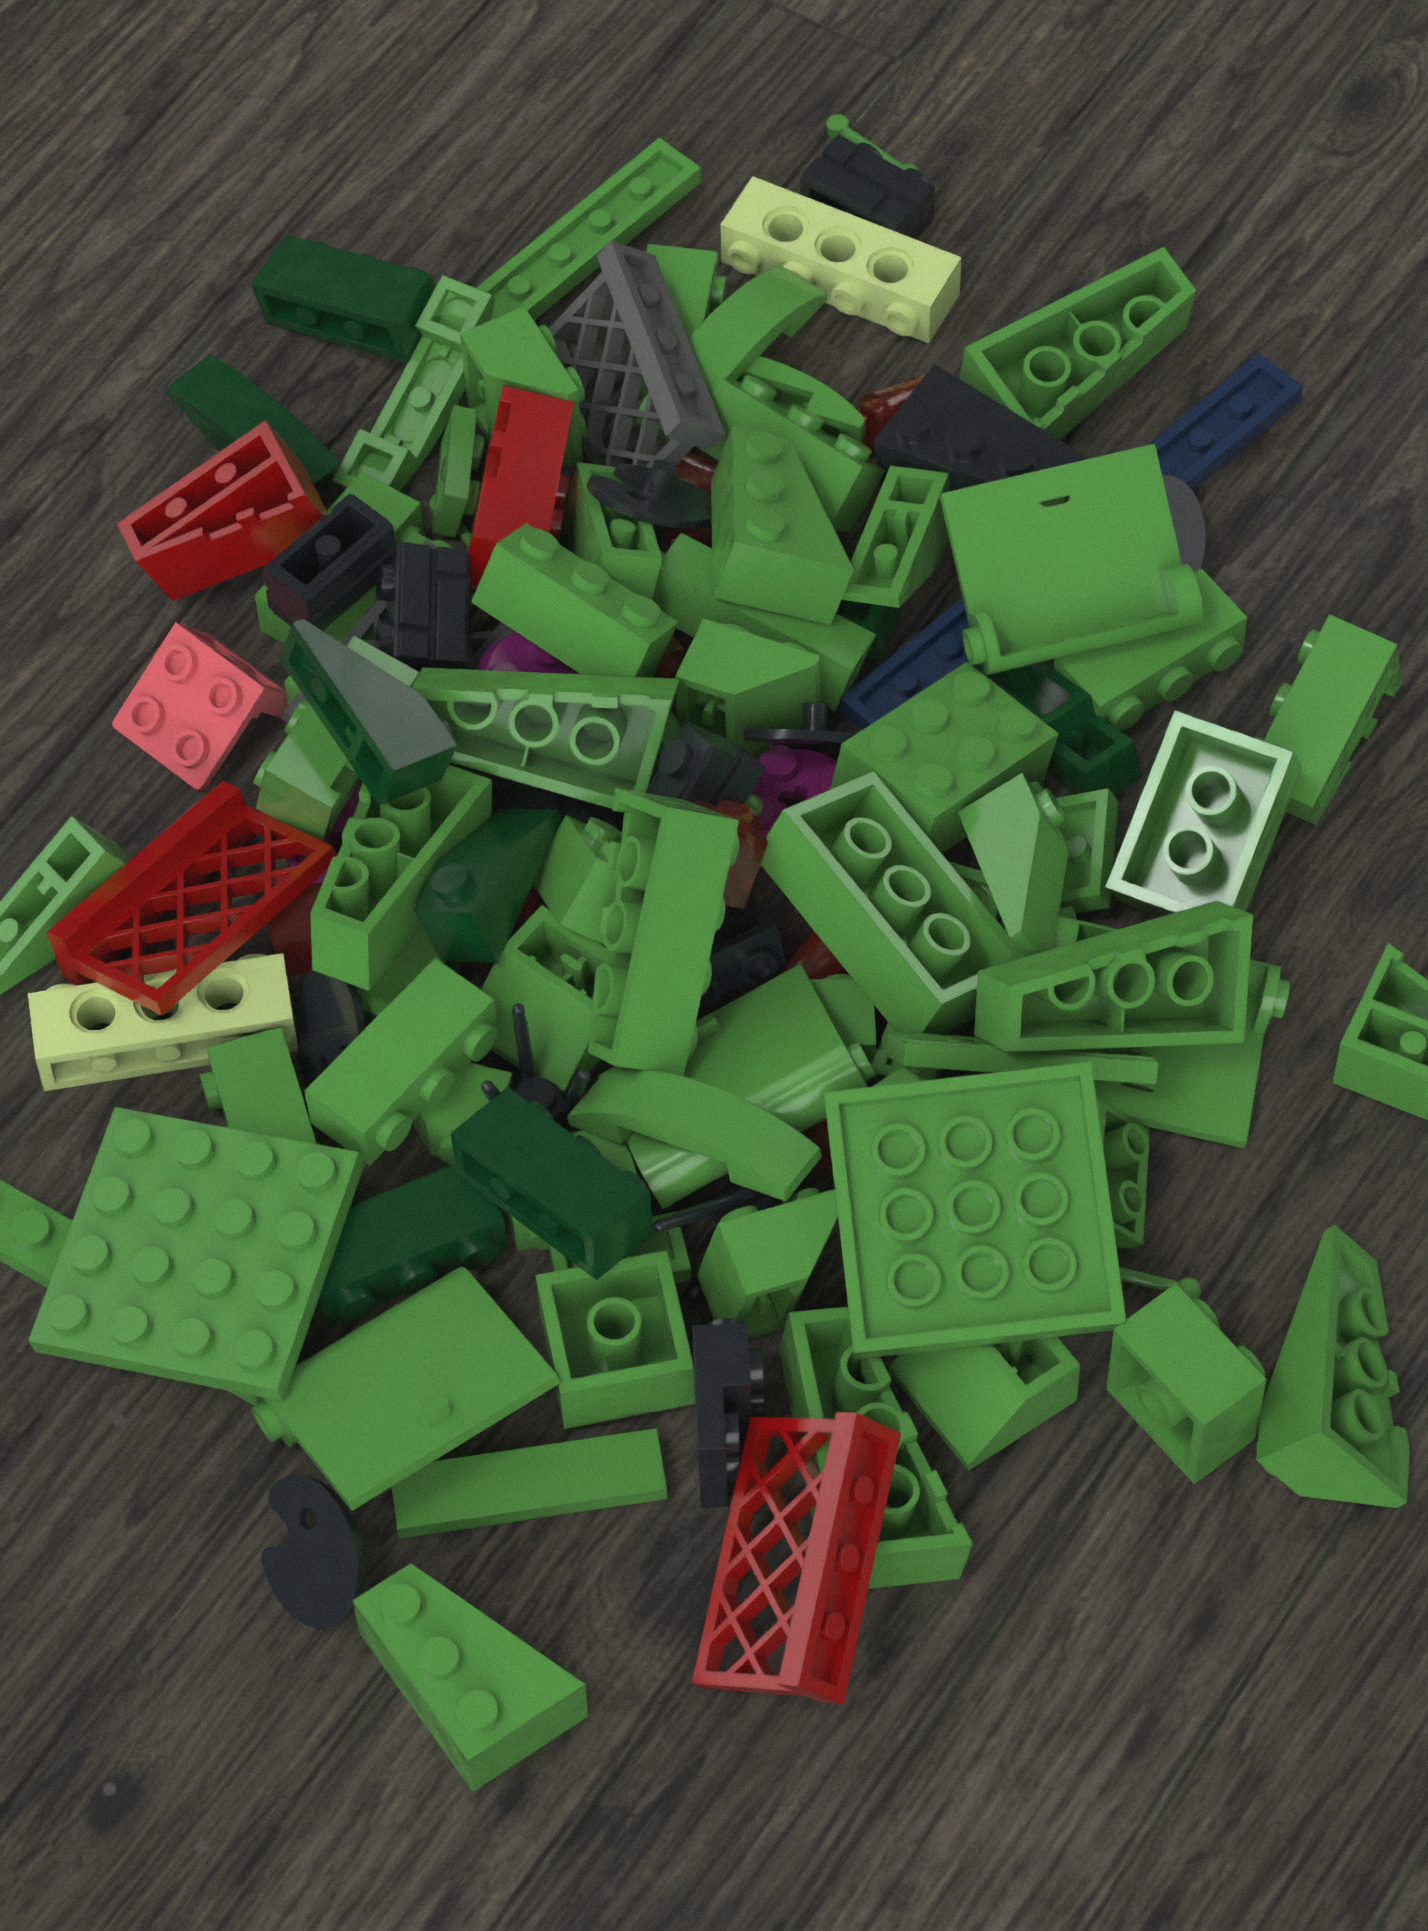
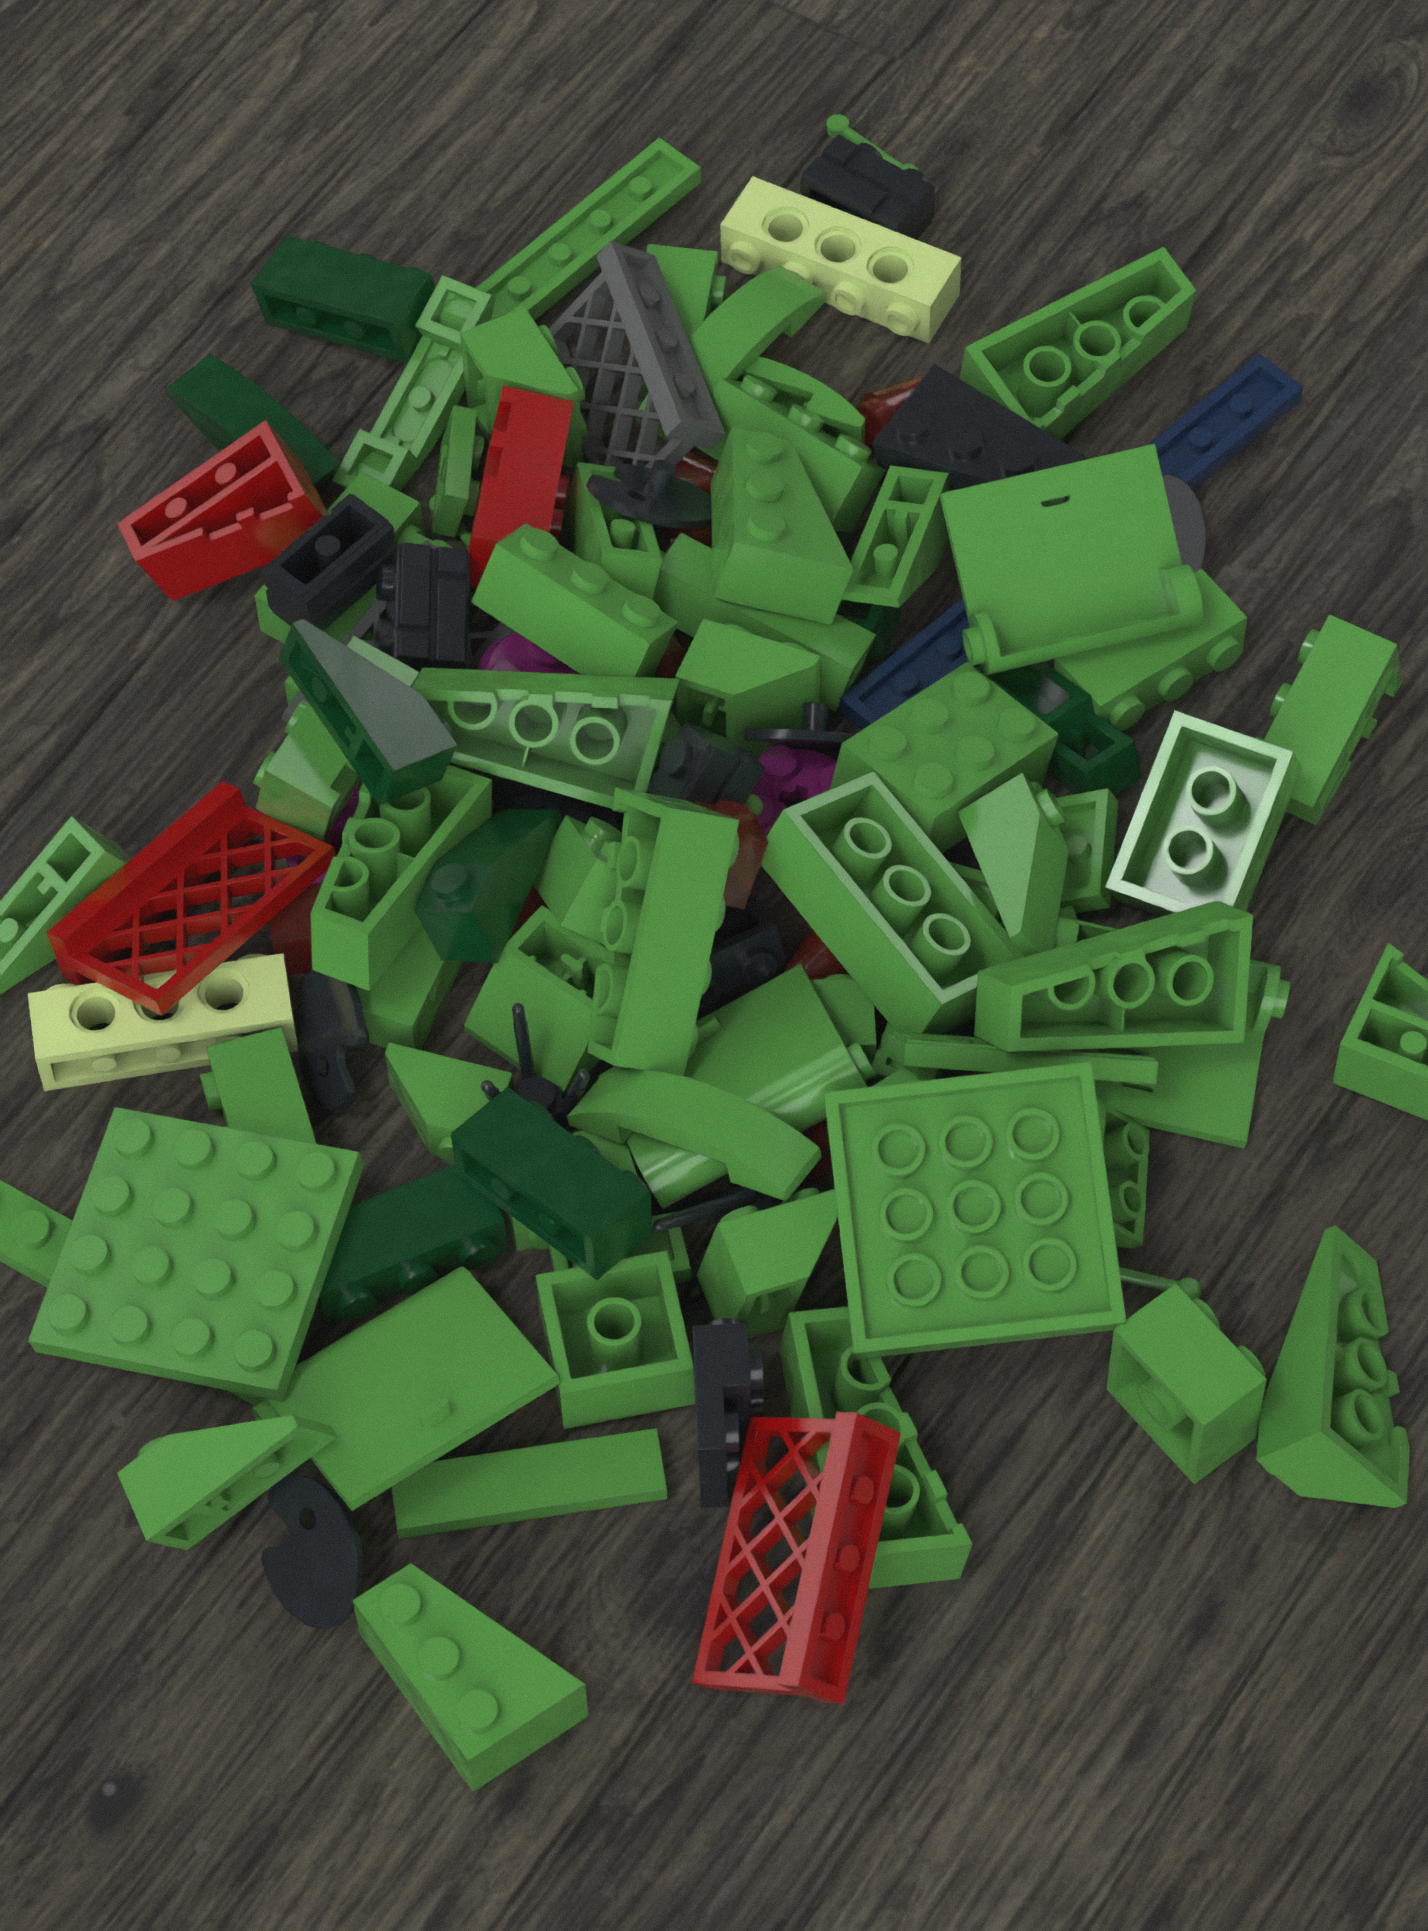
(196, 704): coral bracket -> none
(203, 1477): none -> bright green slope
(403, 1062): bright green brick -> none
(988, 1392): bright green slope -> none

